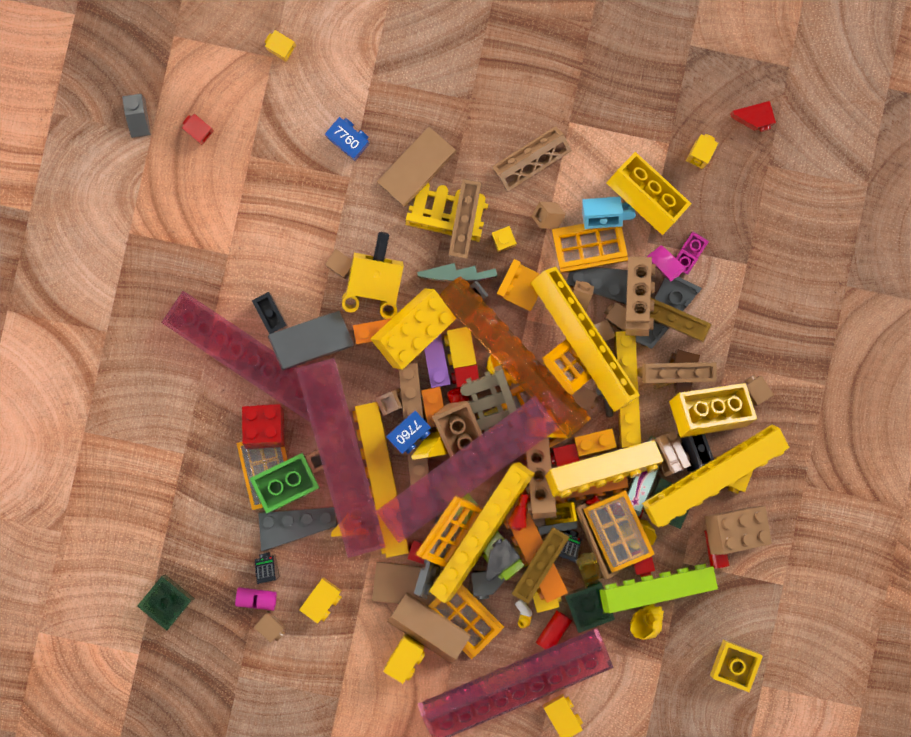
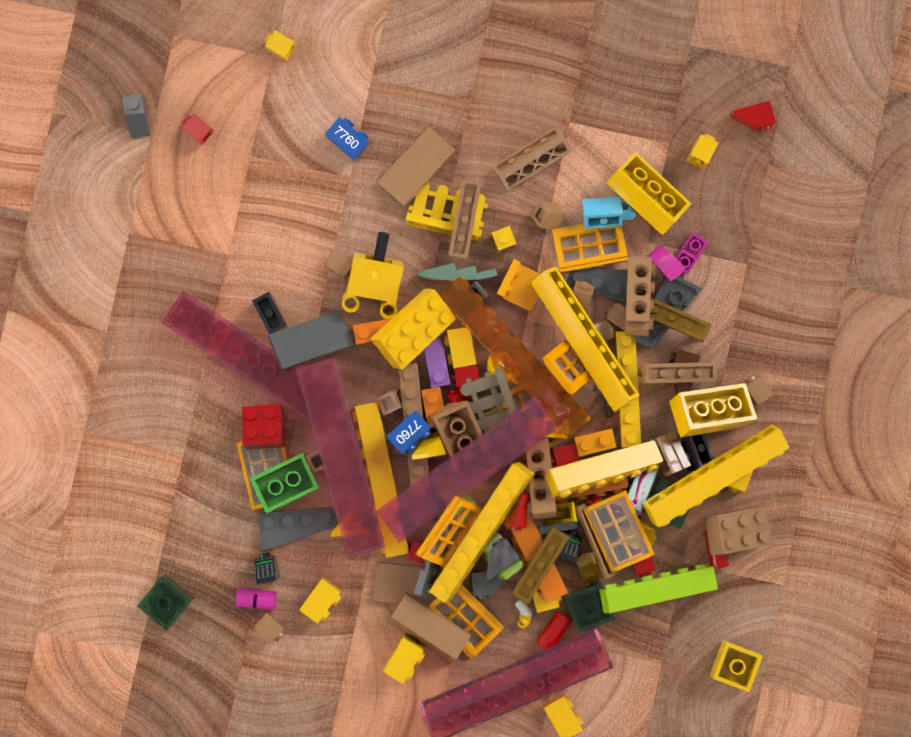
(647, 622): yellow hair -> none

